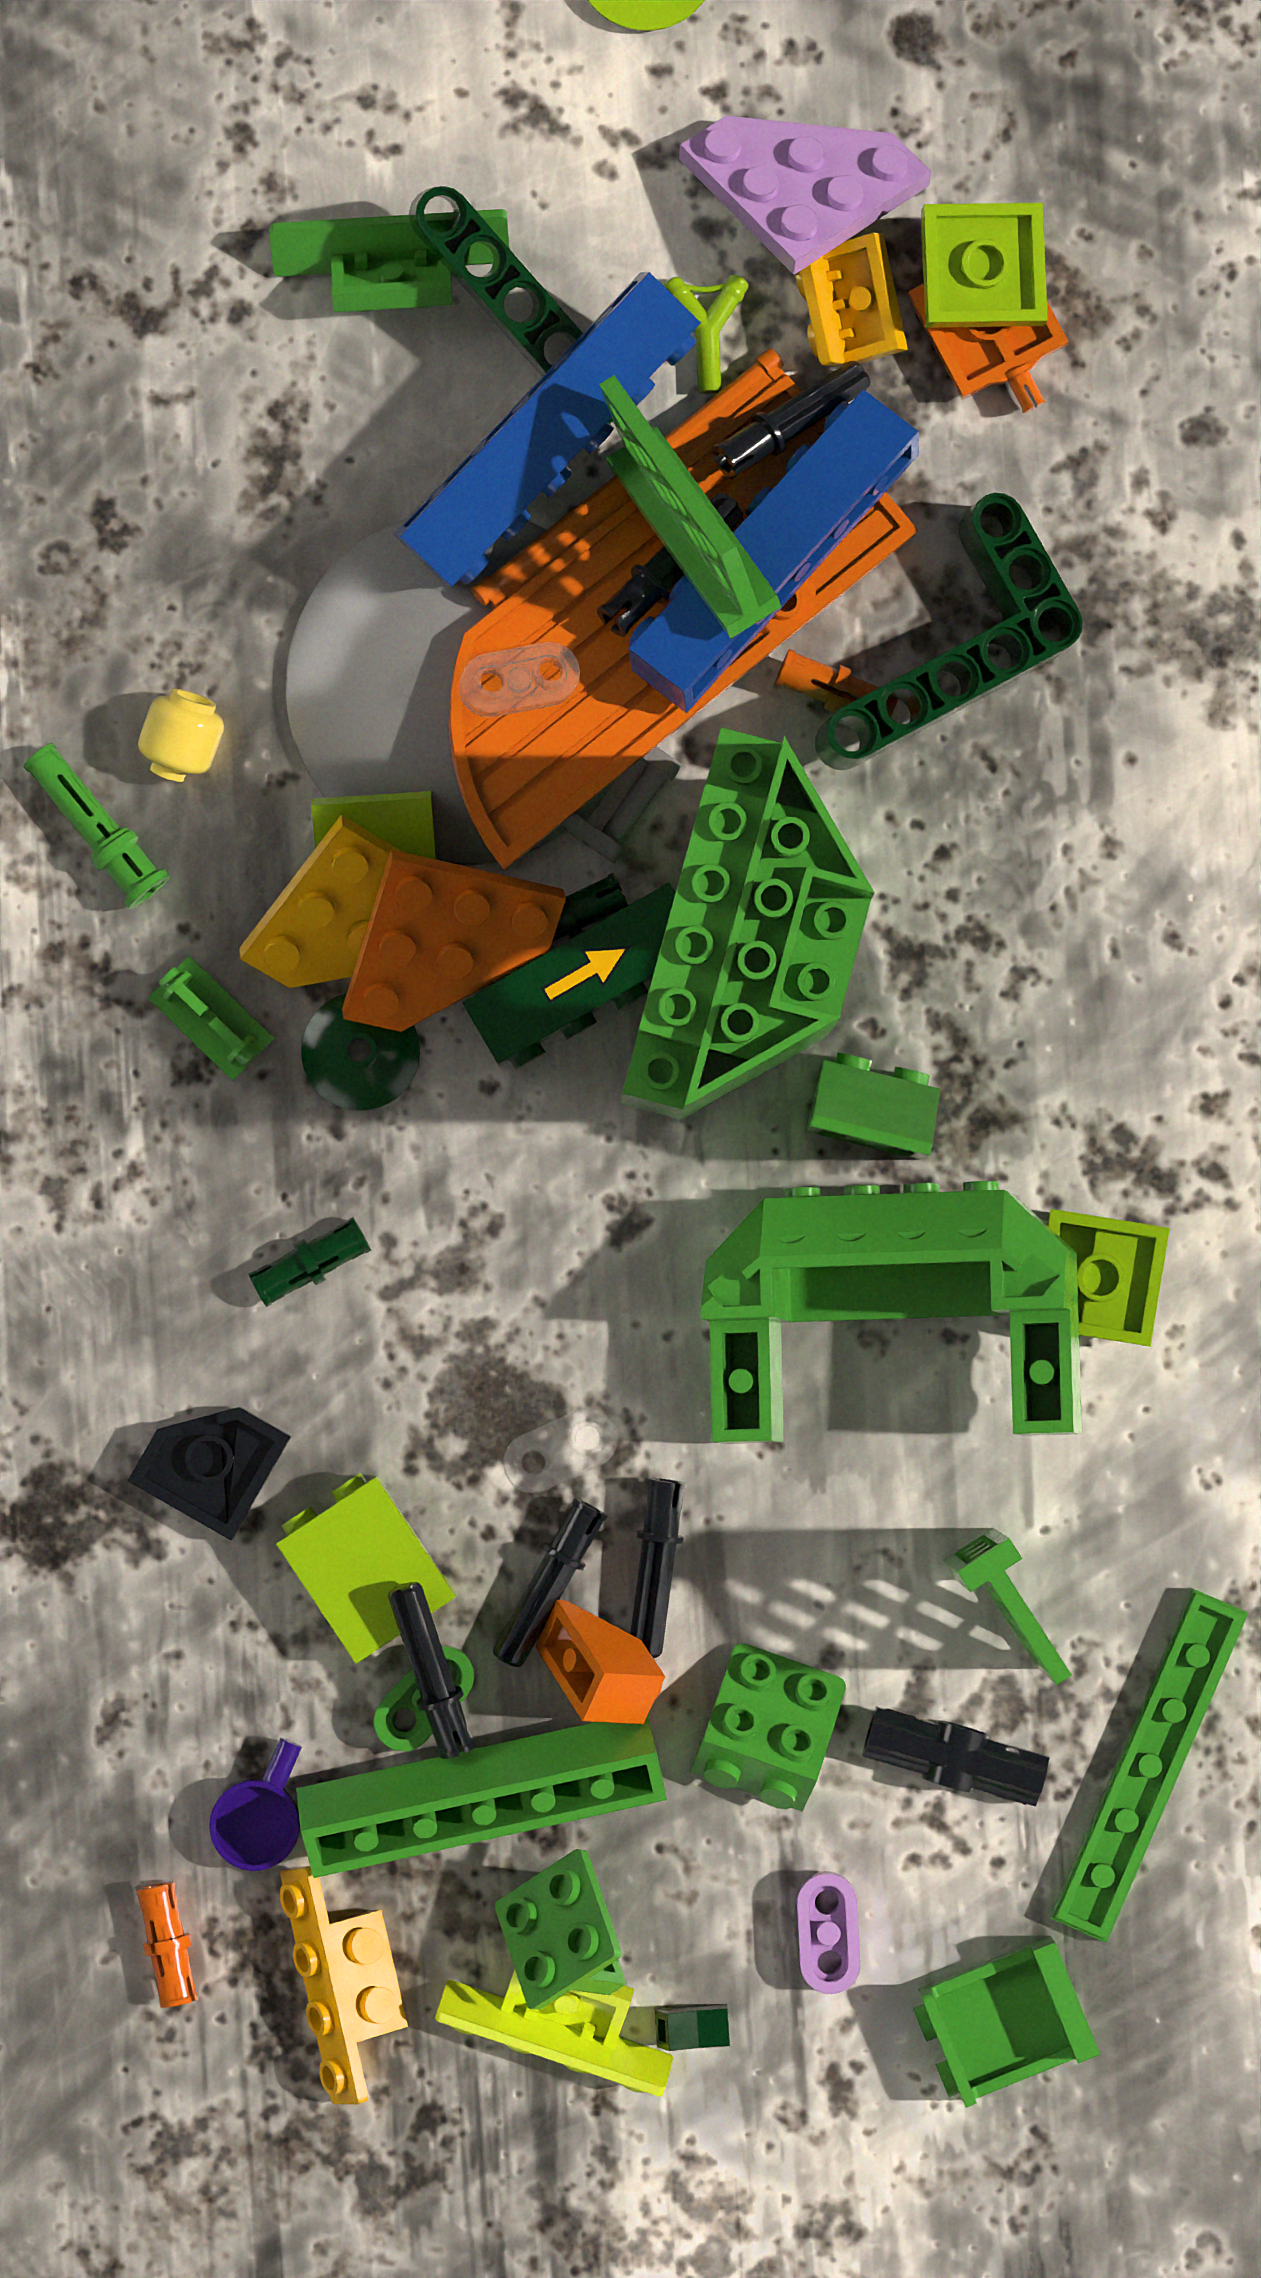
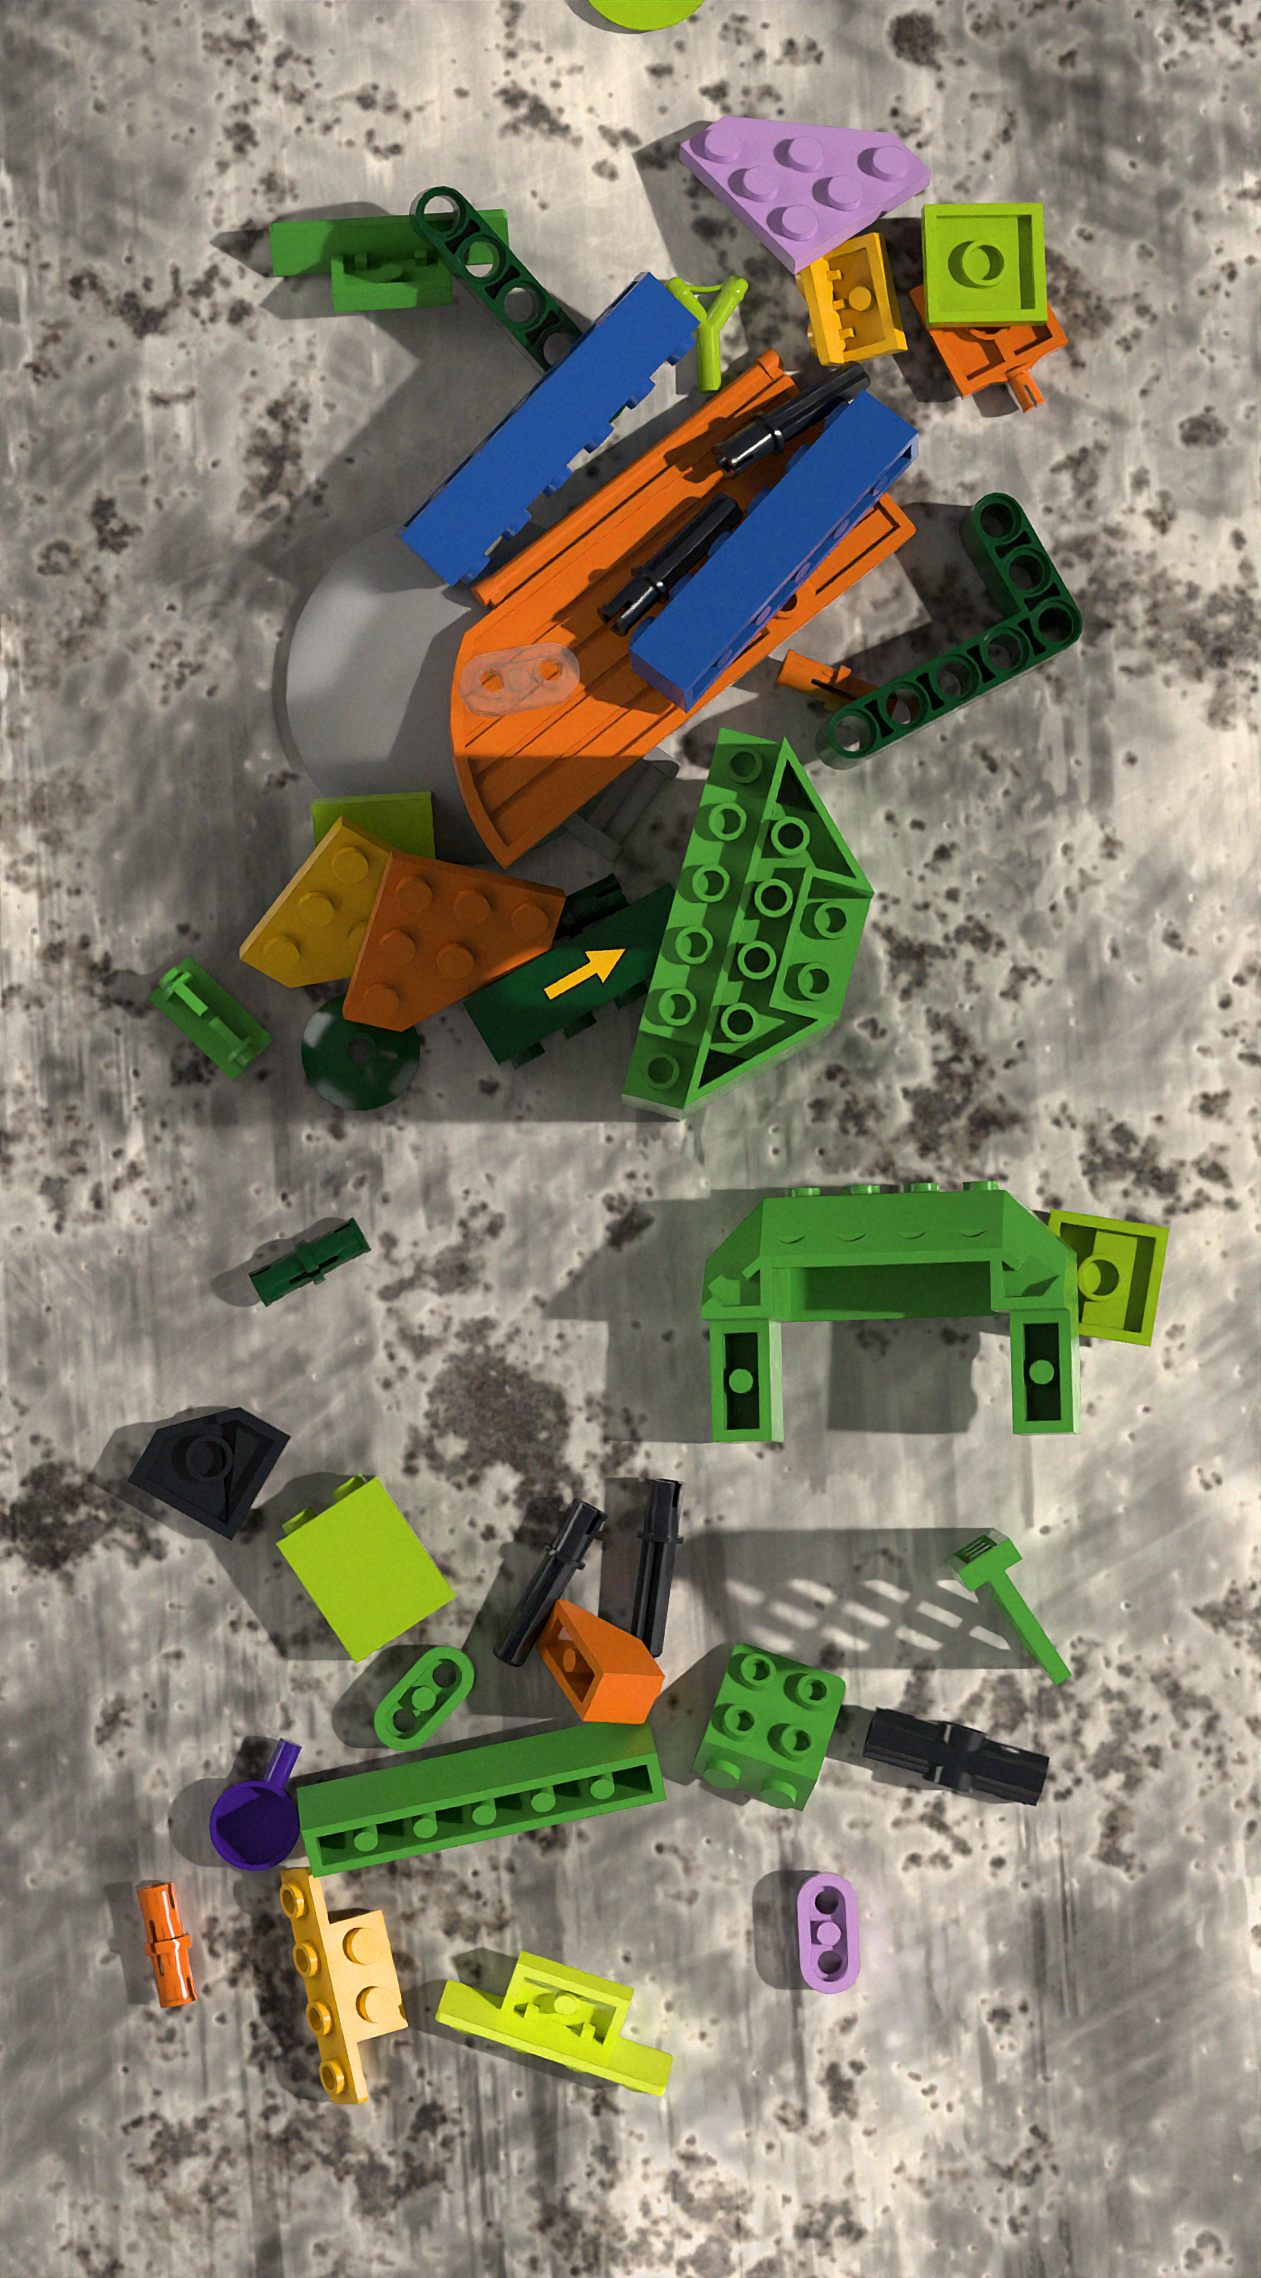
(112, 847): bright green pin -> none
(180, 734): light yellow head -> none
(430, 1670): black axle -> none
(560, 1449): clear plate -> none
(561, 1933): bright green bracket -> none
(686, 519): bright green fence -> none
(692, 2027): dark green piece -> none
(874, 1108): bright green slope -> none
(1005, 2021): bright green panel -> none
(1149, 1765): bright green tile -> none

